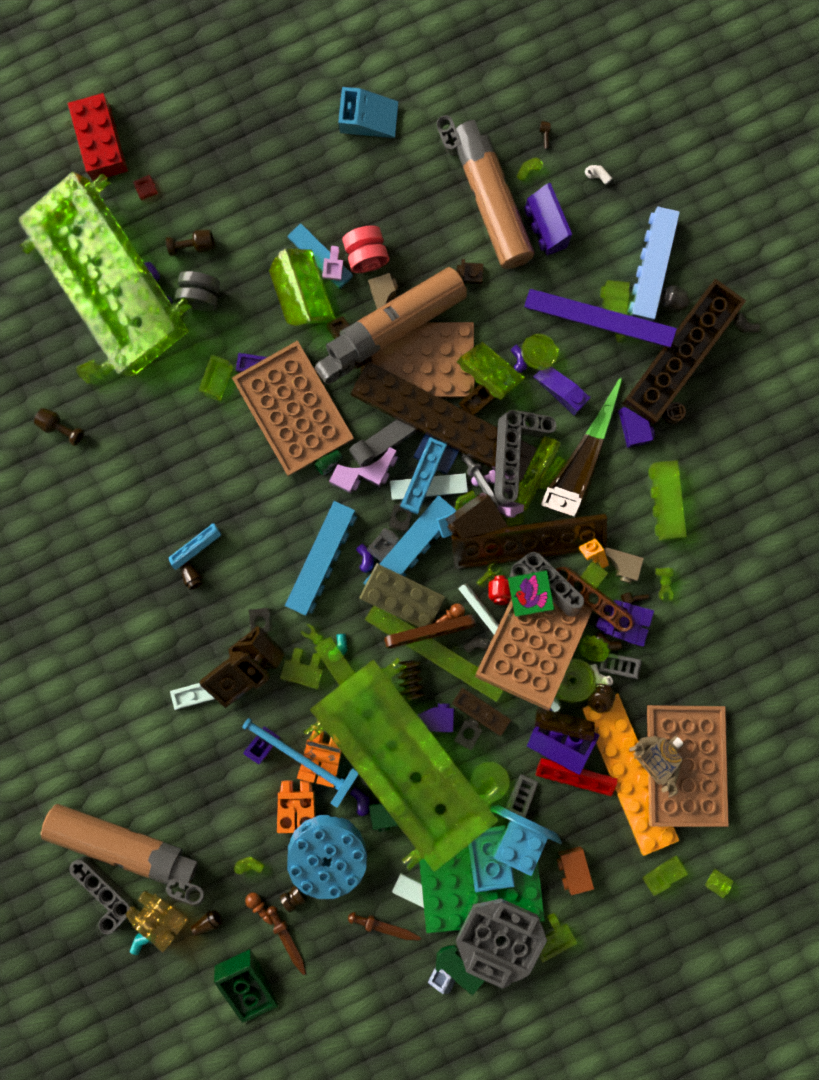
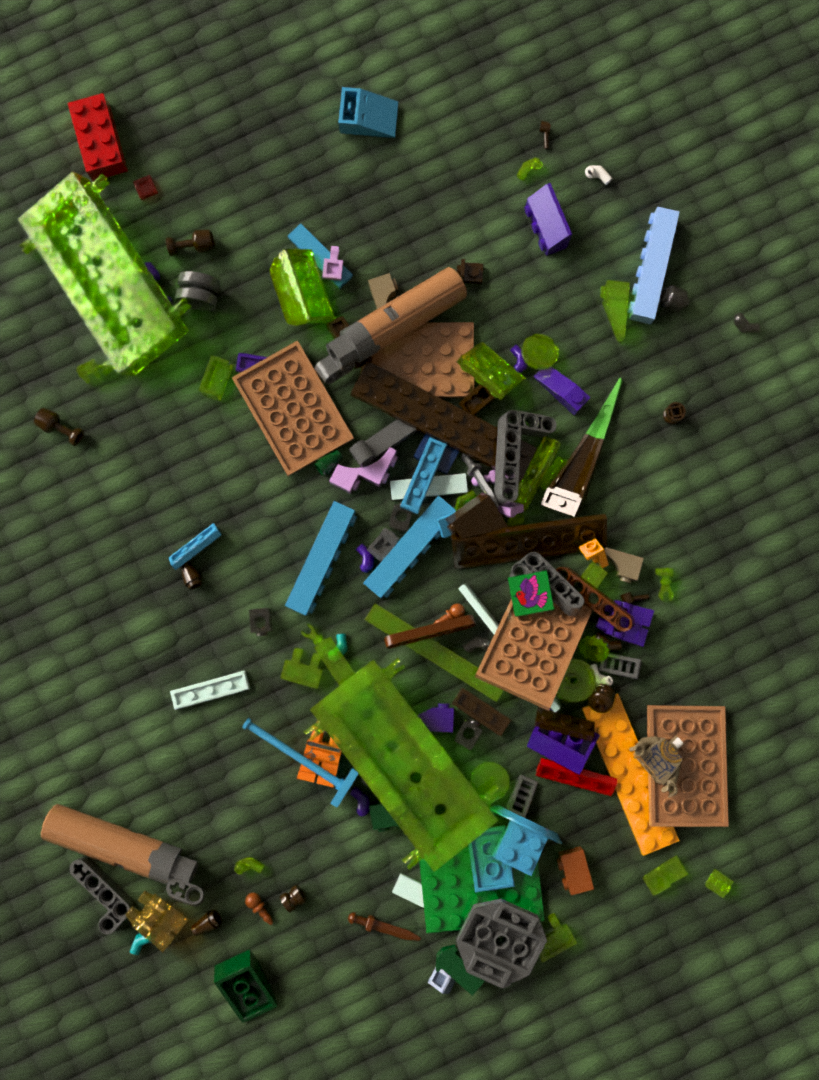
(244, 667): dark brown piece -> none
(259, 748): dark purple slope -> none
(280, 928): reddish brown sword -> none
(294, 801): orange hips -> none
(326, 857): dark azure brick -> none
(365, 249): coral wheel -> none
(401, 596): olive plate -> none
(411, 680): dark brown piece -> none
(489, 573): clear neon green hand -> none
(490, 189): medium nougat piece -> none
(499, 590): red head -> none
(600, 318): dark purple tile -> none
(635, 428): dark purple slope -> none
(668, 500): clear neon green brick -> none
(690, 346): dark brown brick -> none

